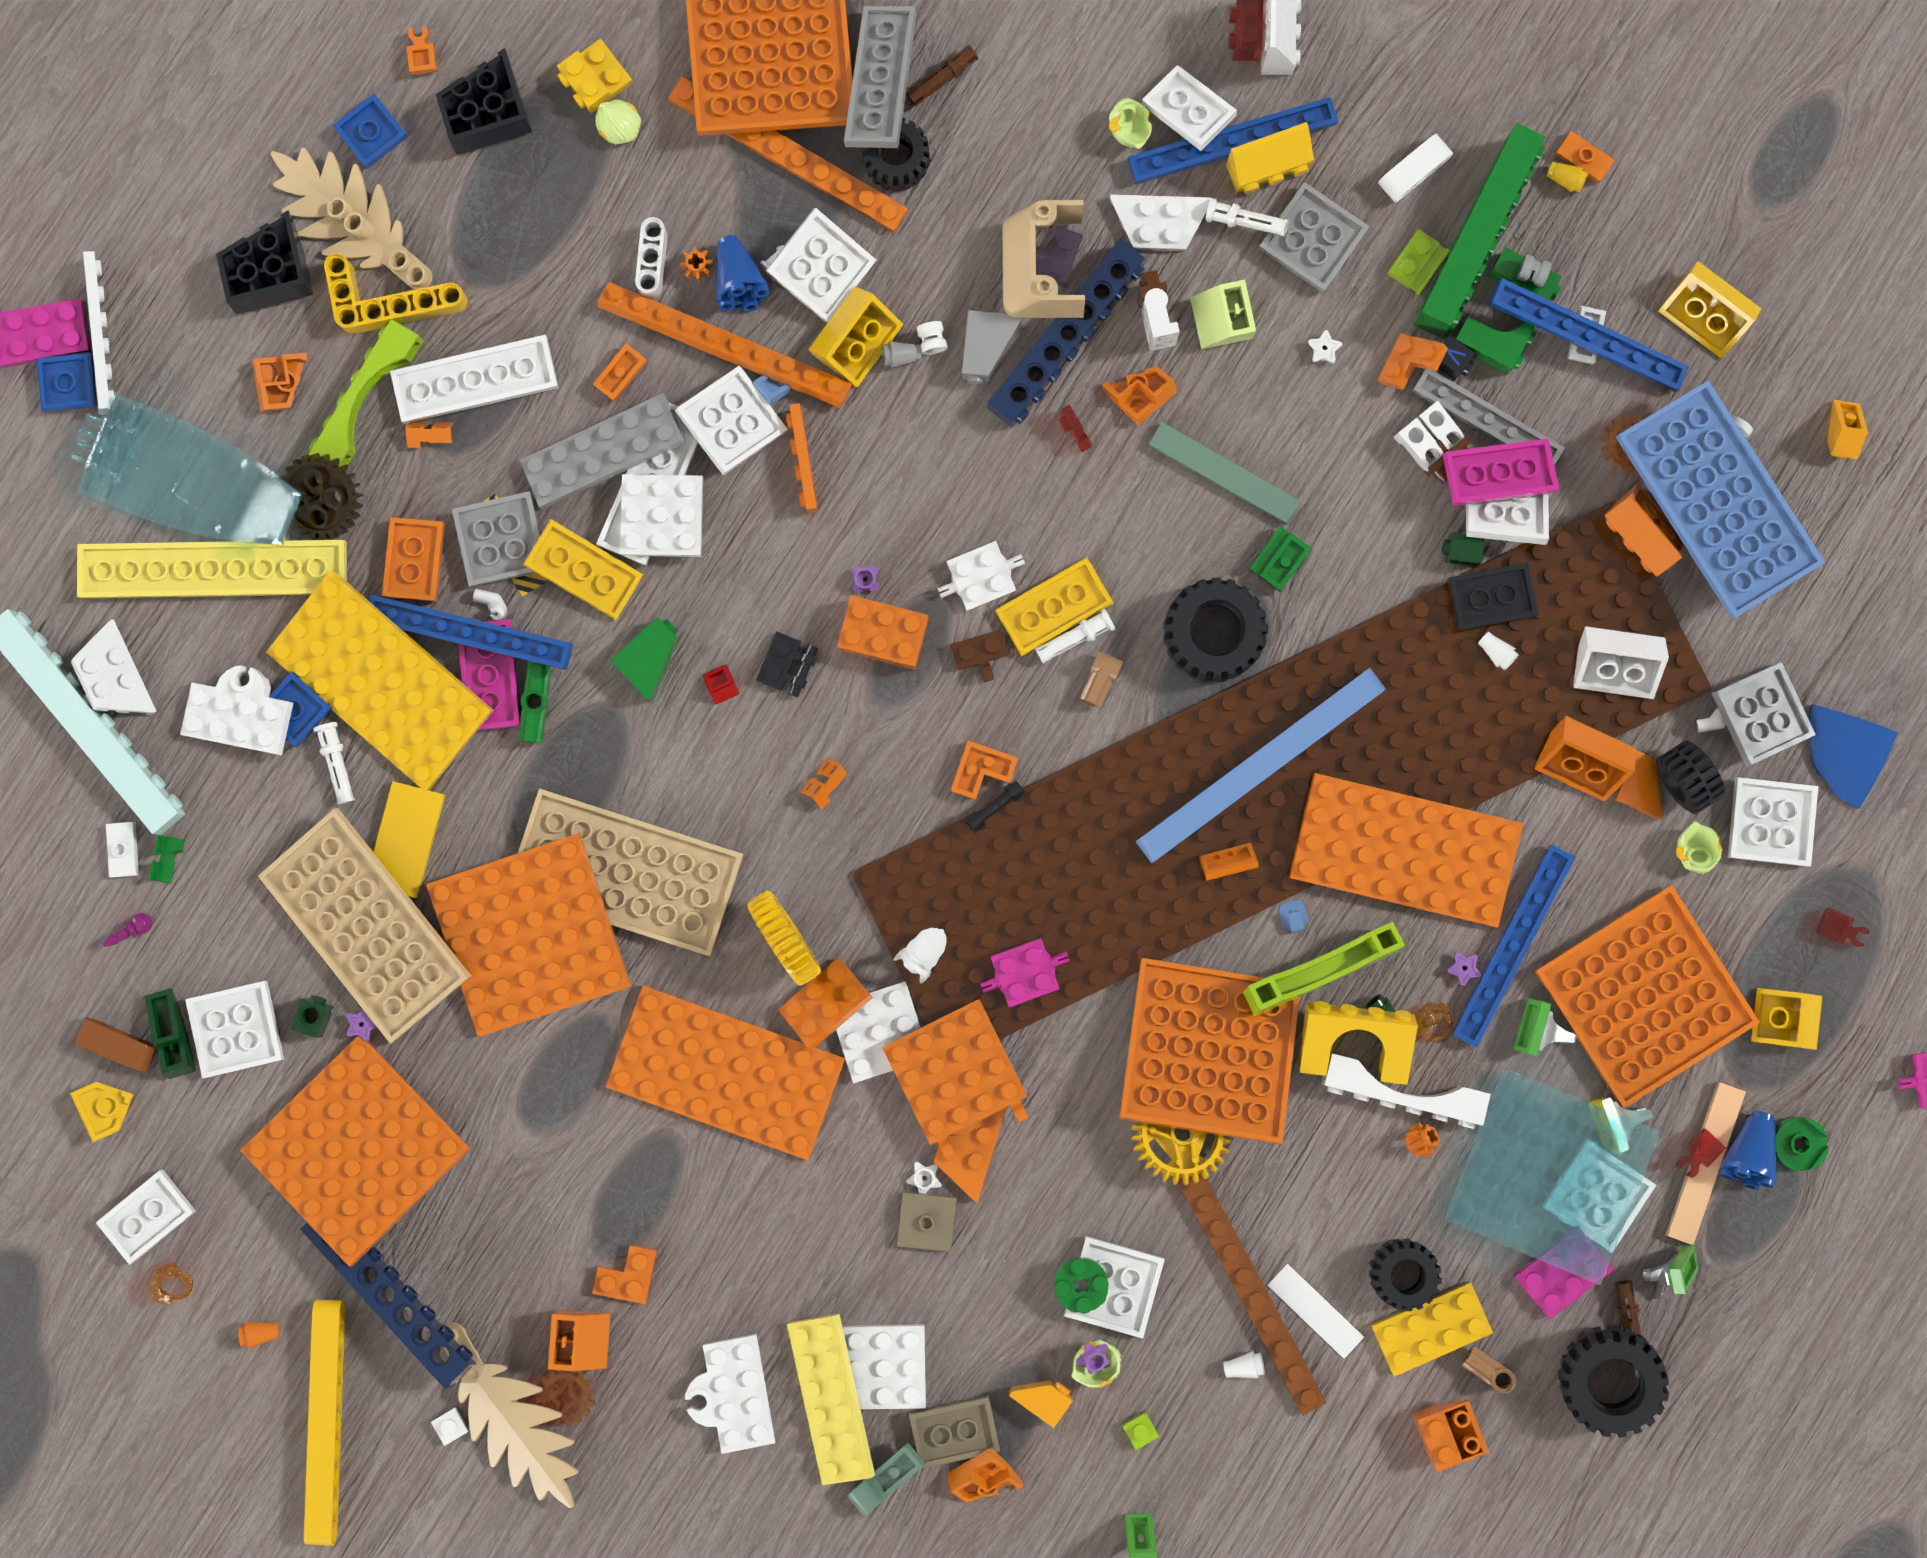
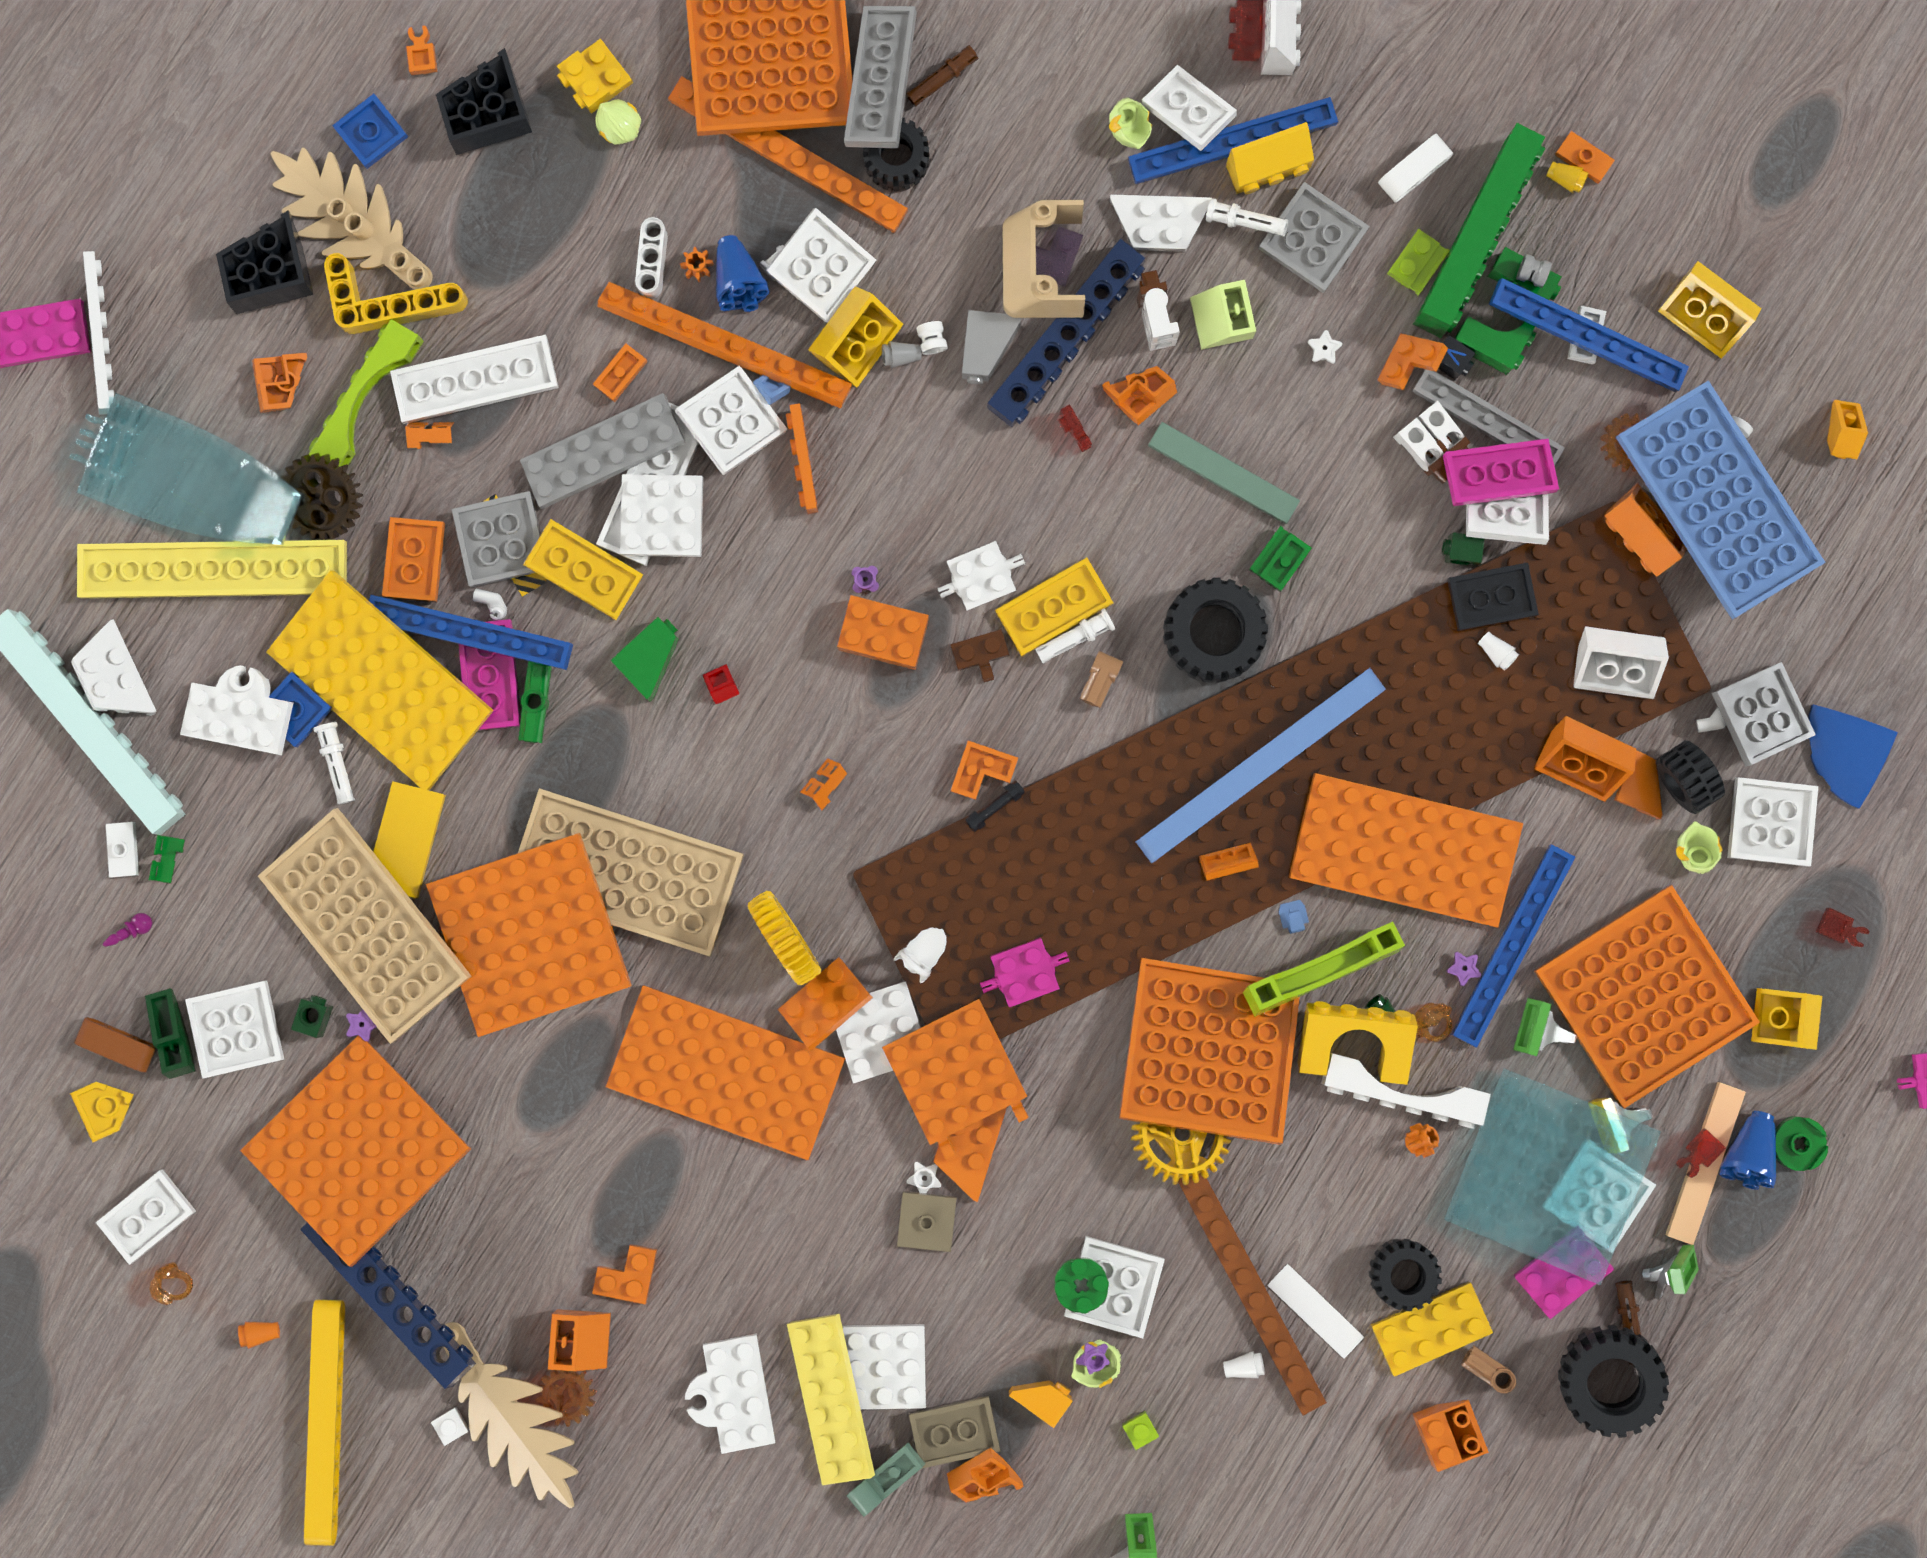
(66, 382): blue plate -> none
(780, 660): black plate -> none

